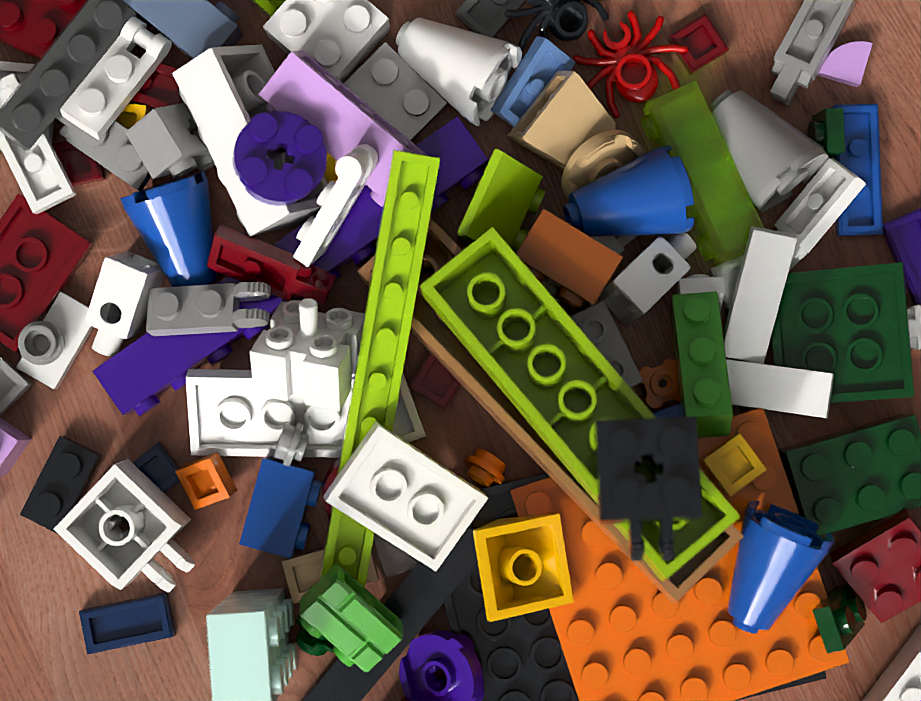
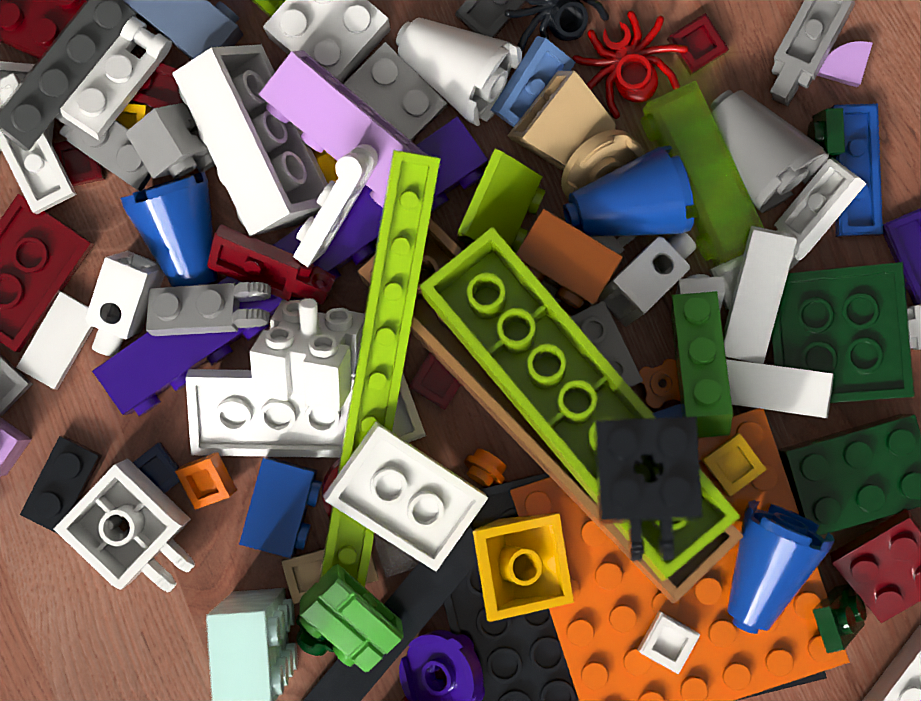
(27, 346): light grey plate -> none
(127, 623): dark blue tile -> none
(291, 443): light grey plate -> none
(301, 142): dark purple plate -> none
(668, 642): none -> white tile

